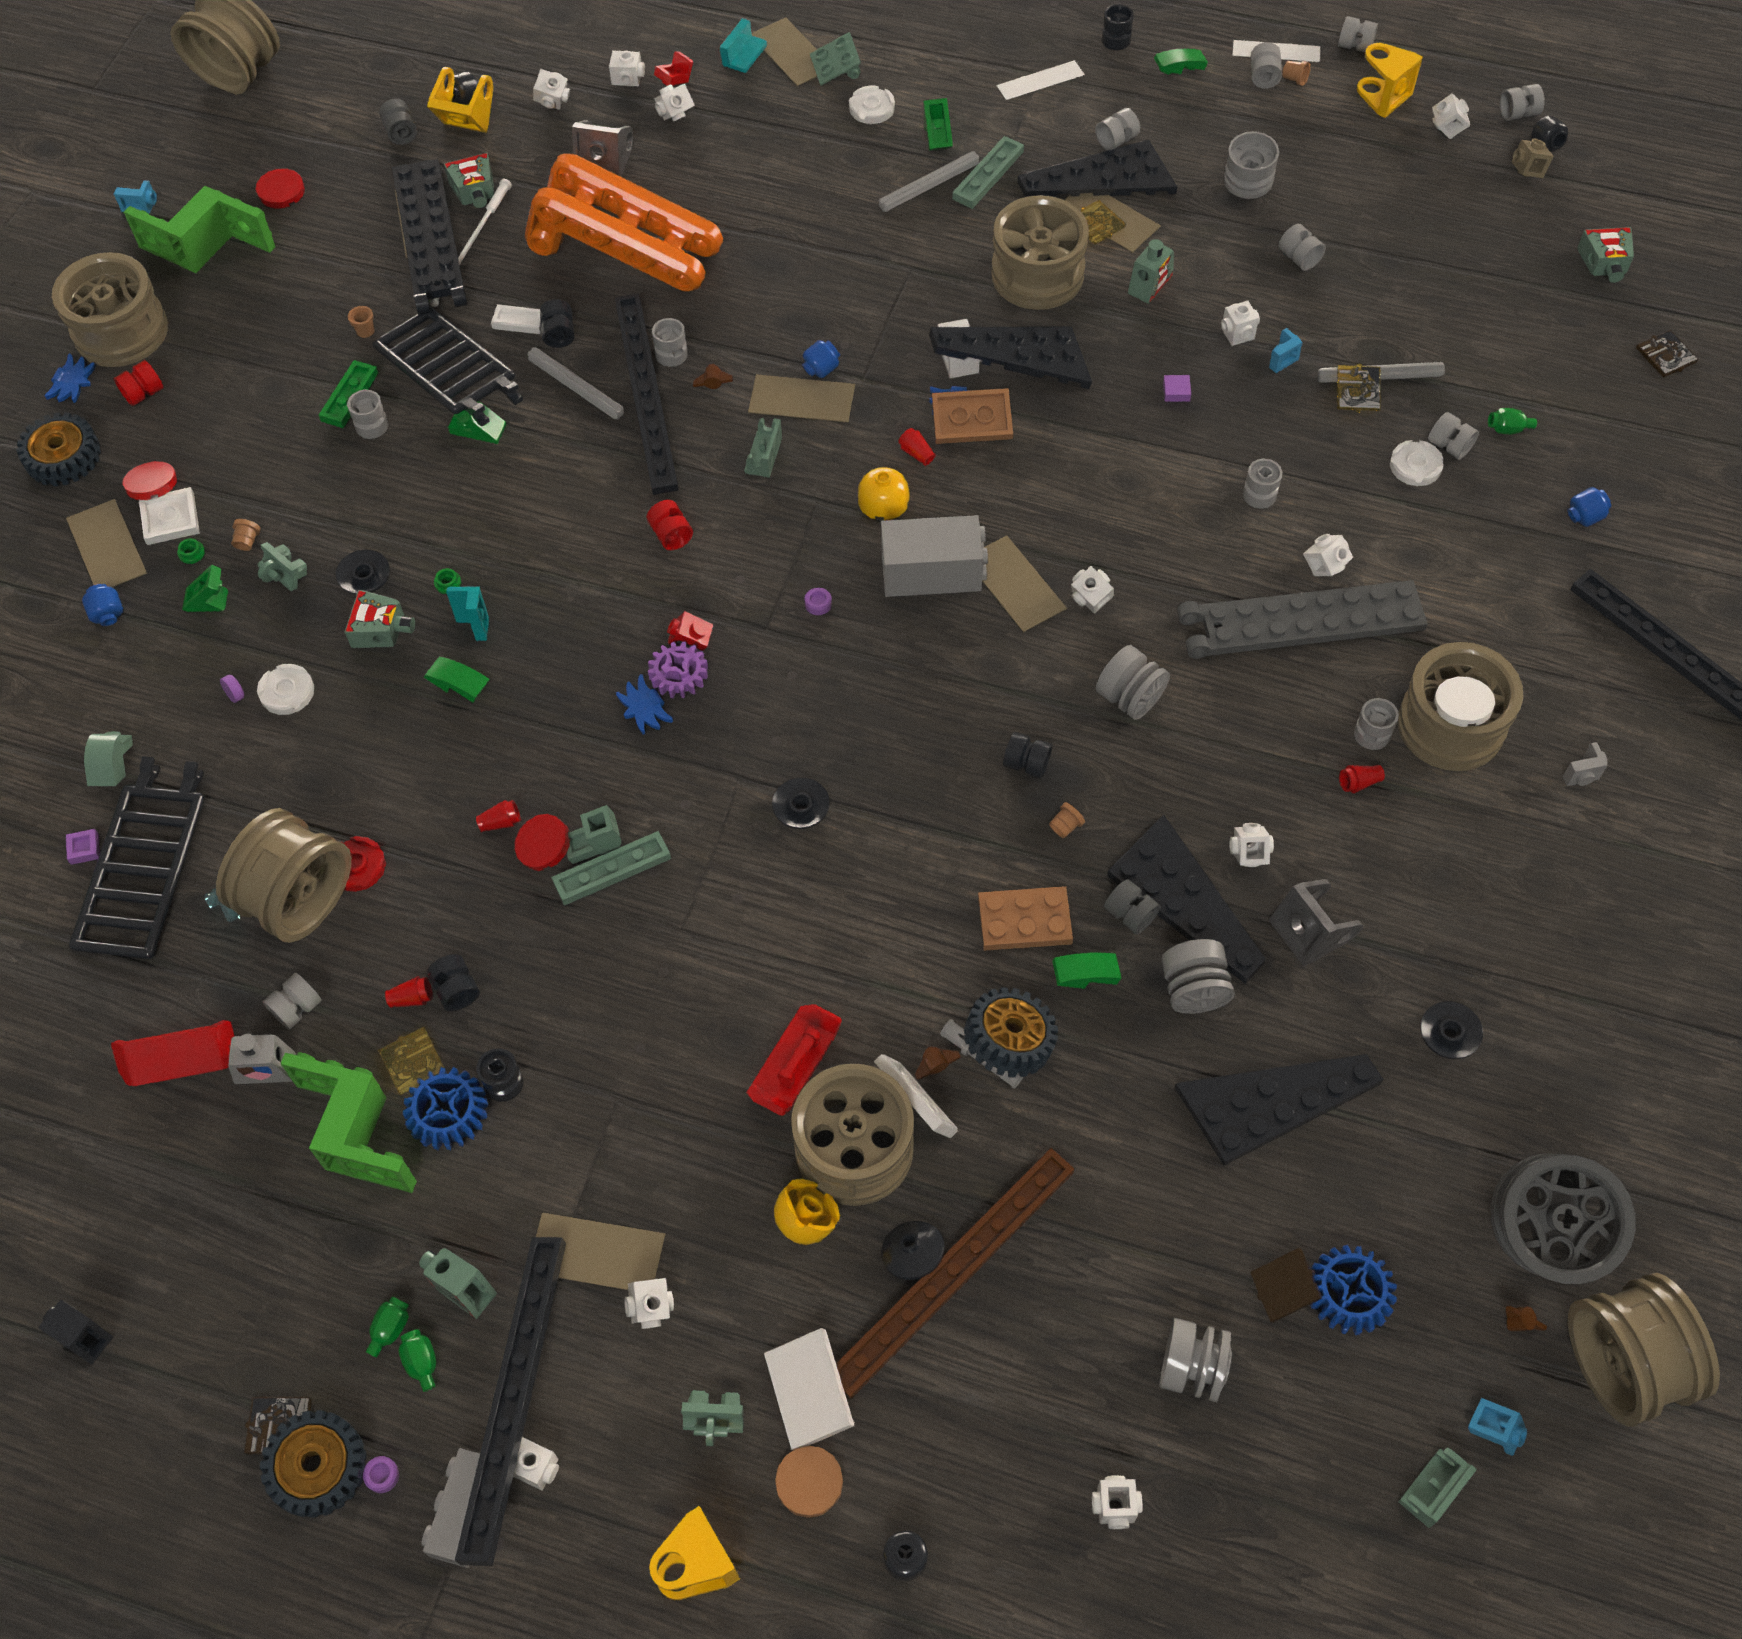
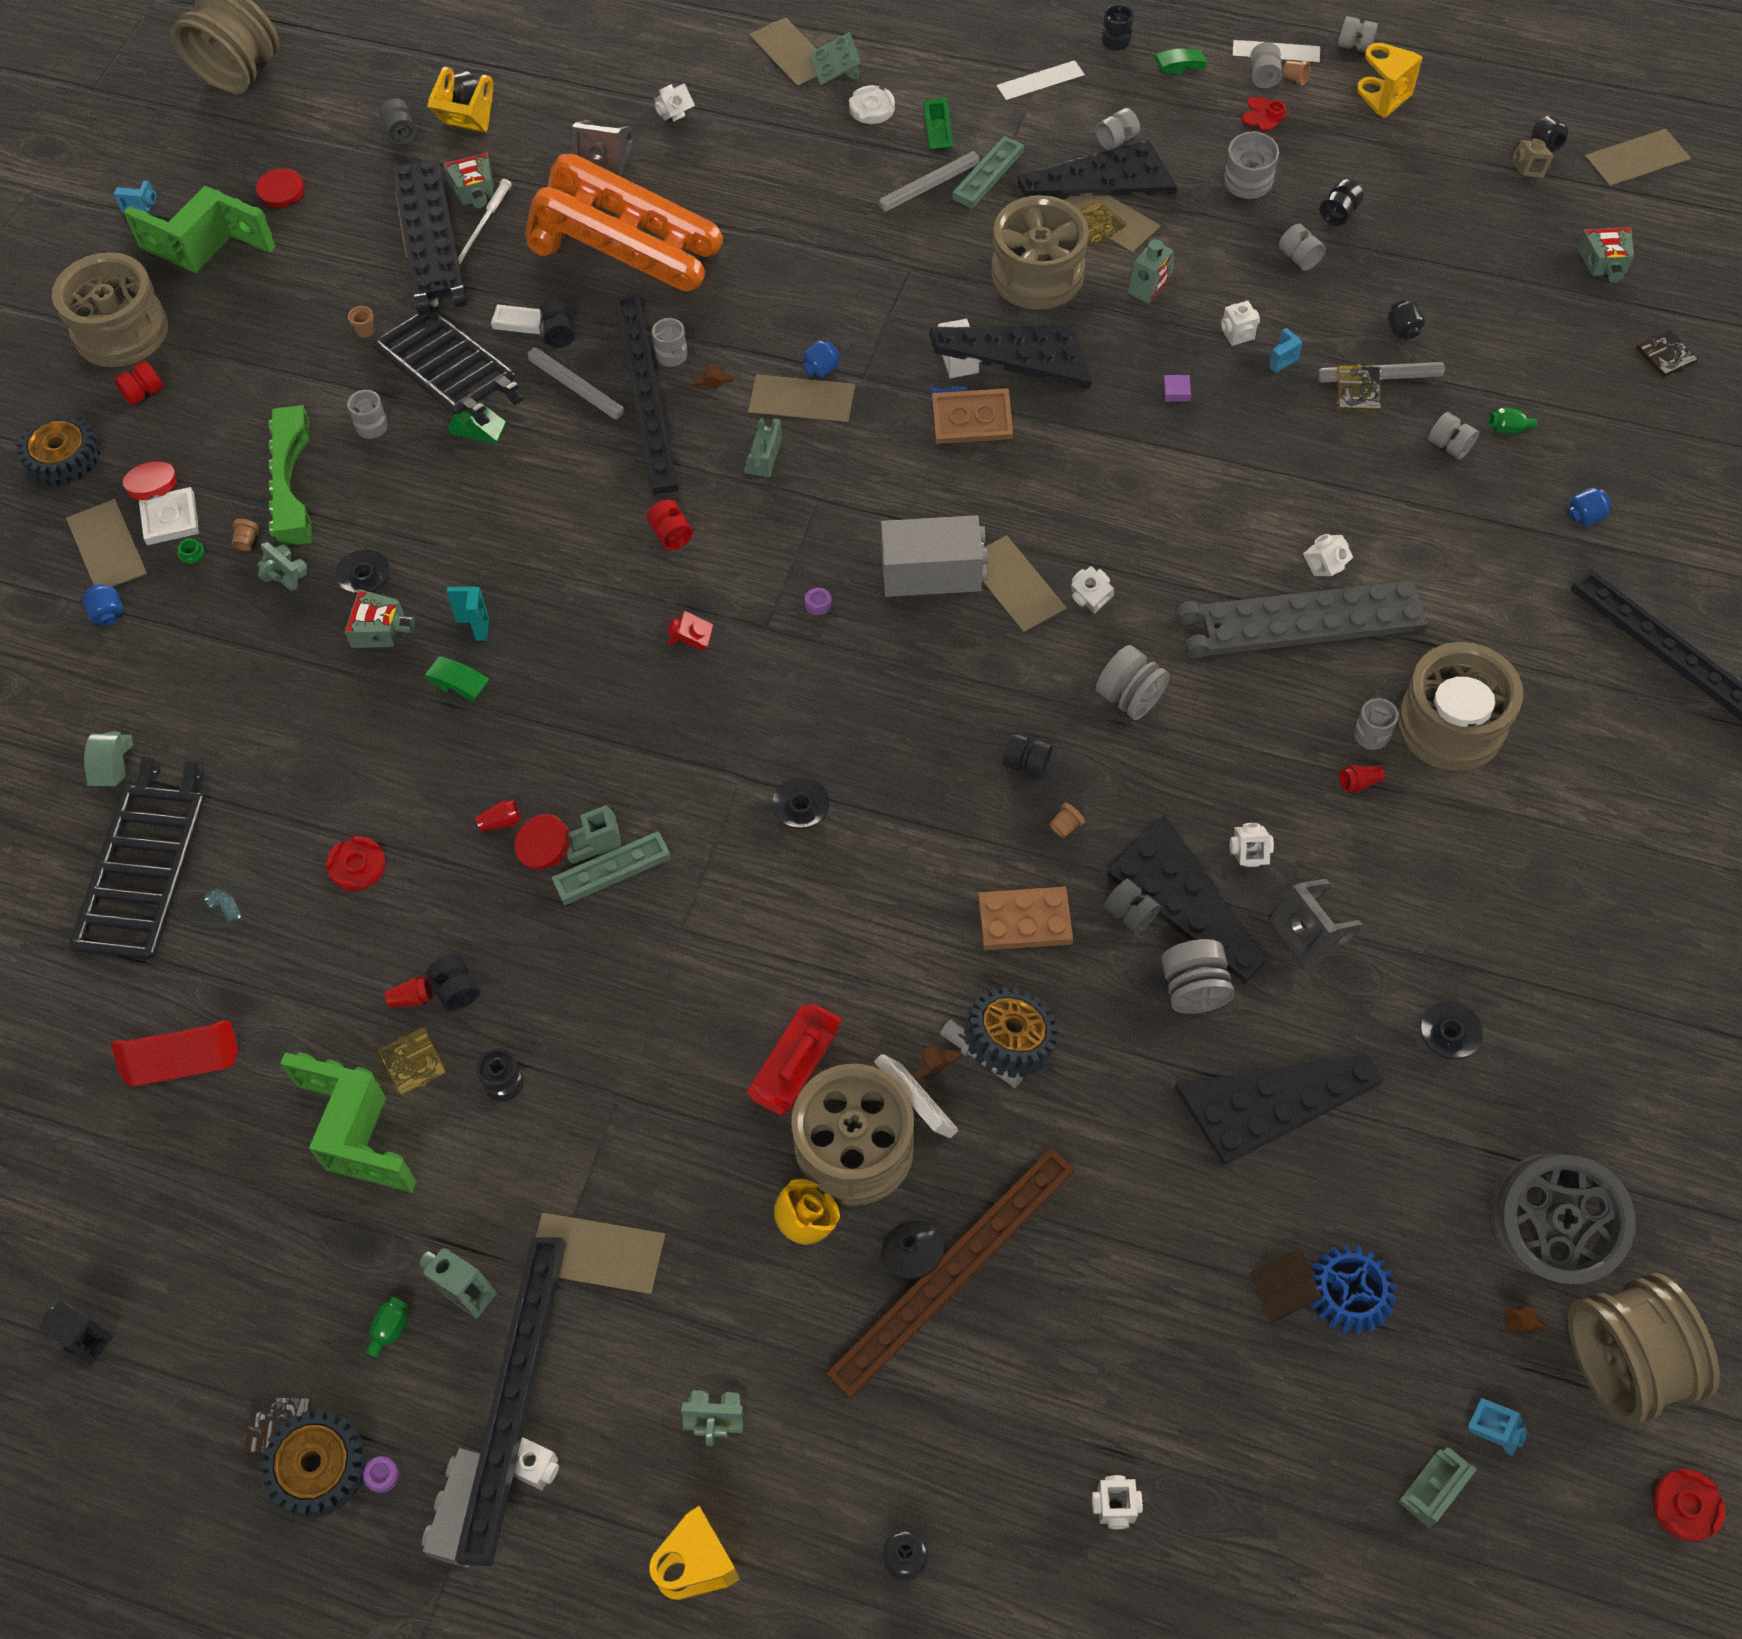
(70, 379): blue piece -> none
(82, 846): medium lavender tile -> none
(206, 592): green slope -> none
(232, 688): medium lavender tile -> none
(256, 1059): light grey torso -> none
(283, 874): dark tan wheel -> none
(285, 689): white tile -> none
(289, 437): none -> bright green arch
(292, 1001): light grey wheel -> none
(357, 378): green plate -> none
(418, 1358): green plant -> none
(444, 576): green plate -> none
(461, 1090): blue gear -> none
(551, 89): white brick -> none
(626, 68): white brick -> none
(643, 705): blue piece -> none
(657, 1294): white brick -> none
(674, 667): medium lavender gear -> none
(677, 72): red bracket -> none
(741, 48): teal panel -> none
(809, 1389): white tile -> none
(809, 1481): medium nougat tile -> none
(883, 493): yellow cylinder -> none
(916, 446): red cone -> none
(1082, 968): green slope -> none
(1196, 1359): light grey wheel -> none
(1262, 483): light grey wheel -> none
(1264, 113): none -> red plate
(1341, 202): none -> black wheel
(1406, 319): none -> black head
(1416, 463): white tile -> none
(1451, 116): white brick -> none
(1522, 102): light grey wheel -> none
(1586, 770): light grey bracket -> none
(1637, 157): none -> dark tan piece
(1688, 1505): none -> red tile

